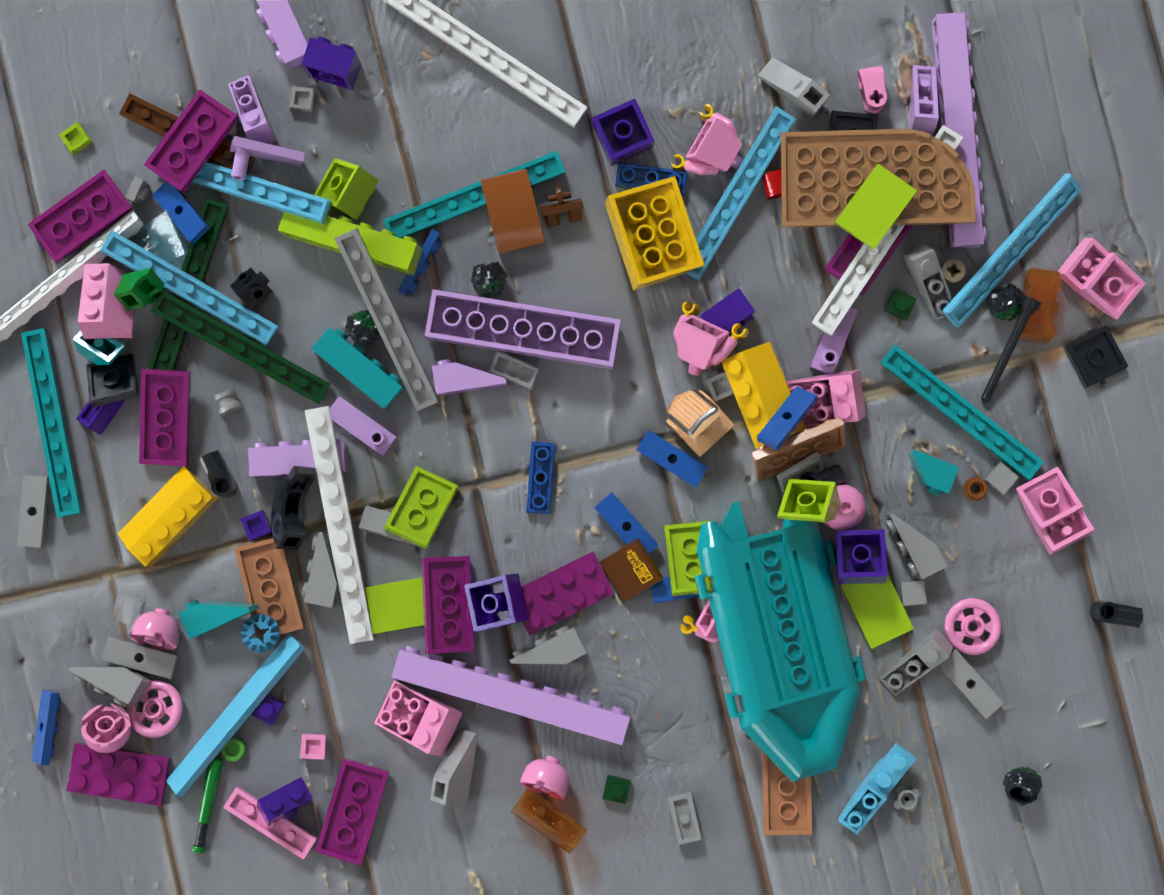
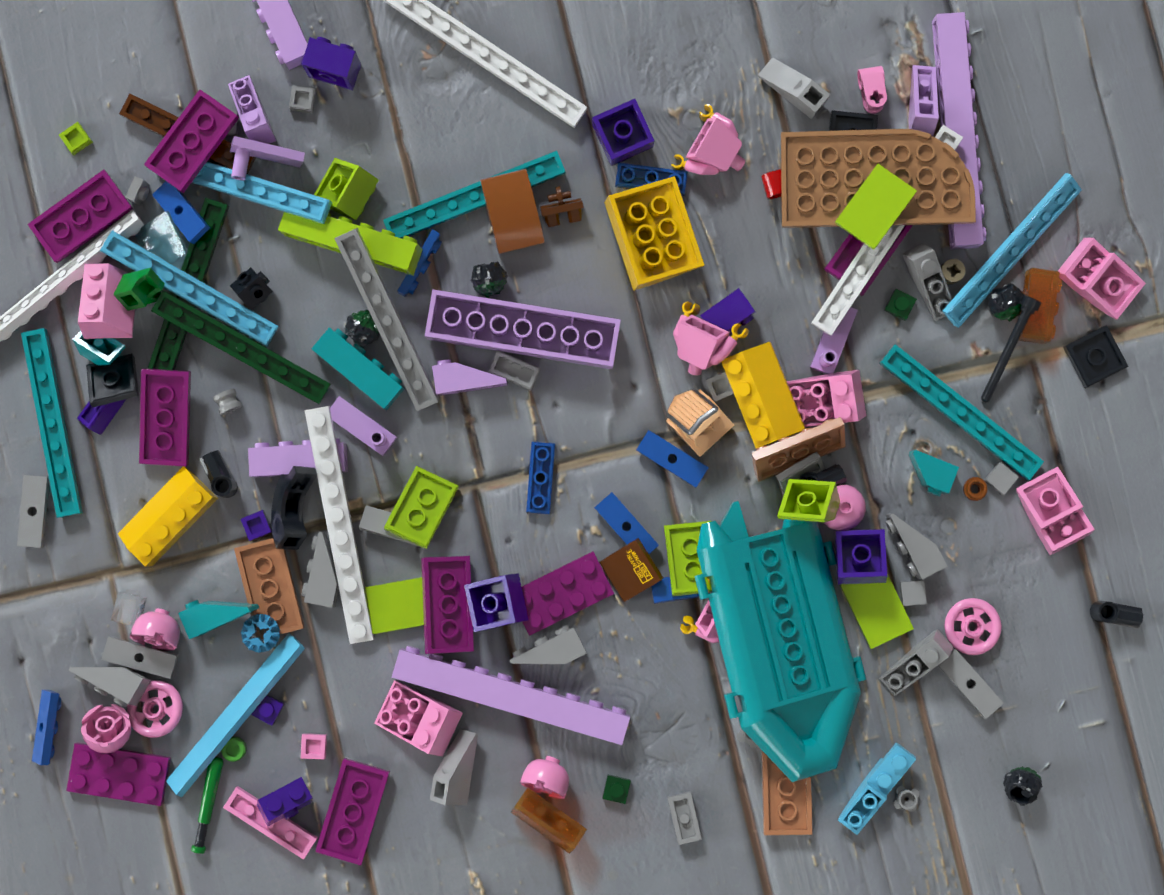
(741, 187): medium azure tile -> none
(787, 418): blue tile -> none

